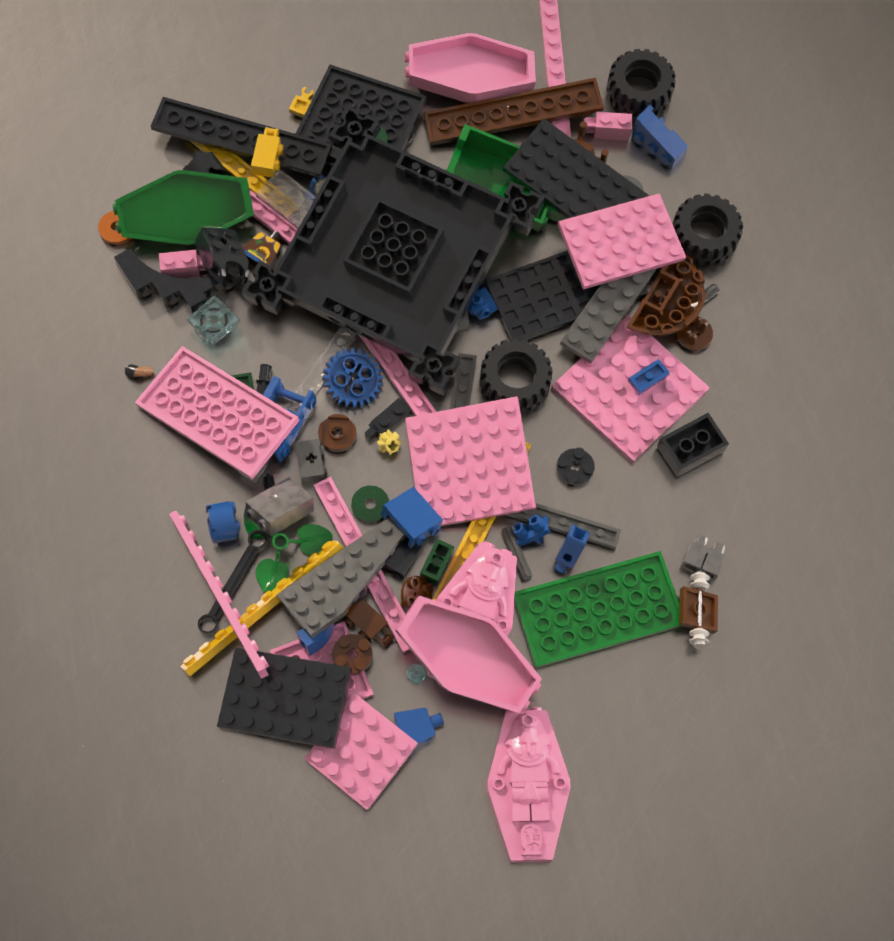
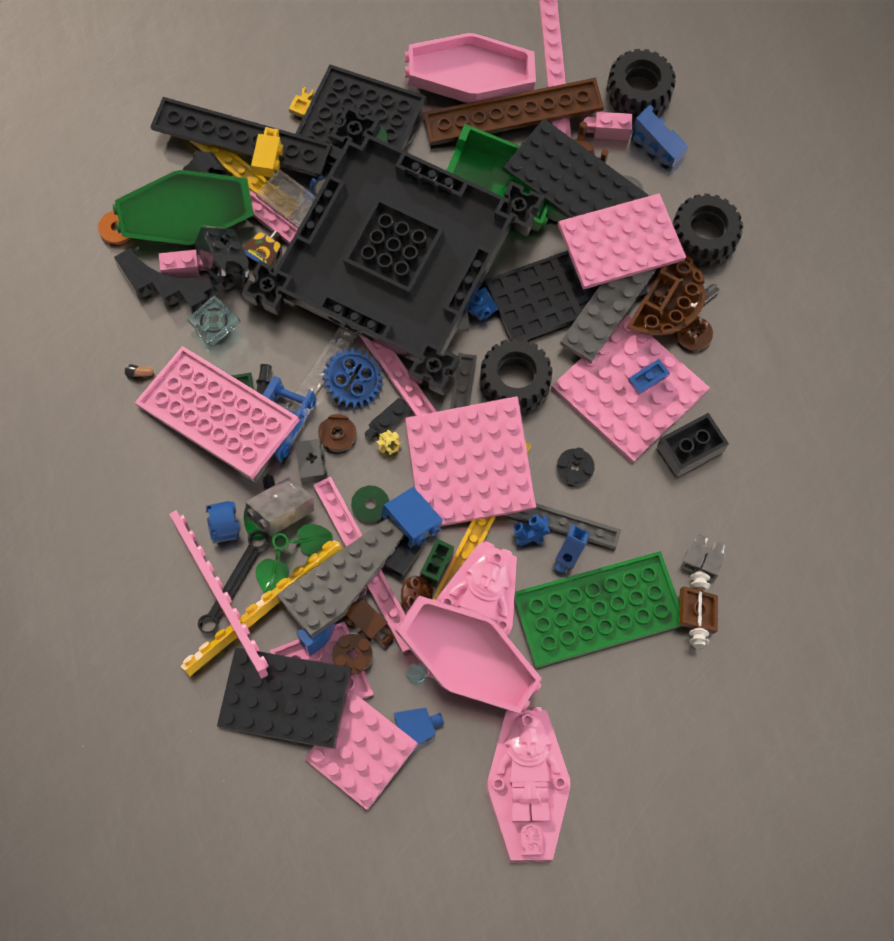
(522, 565): dark grey axle -> none

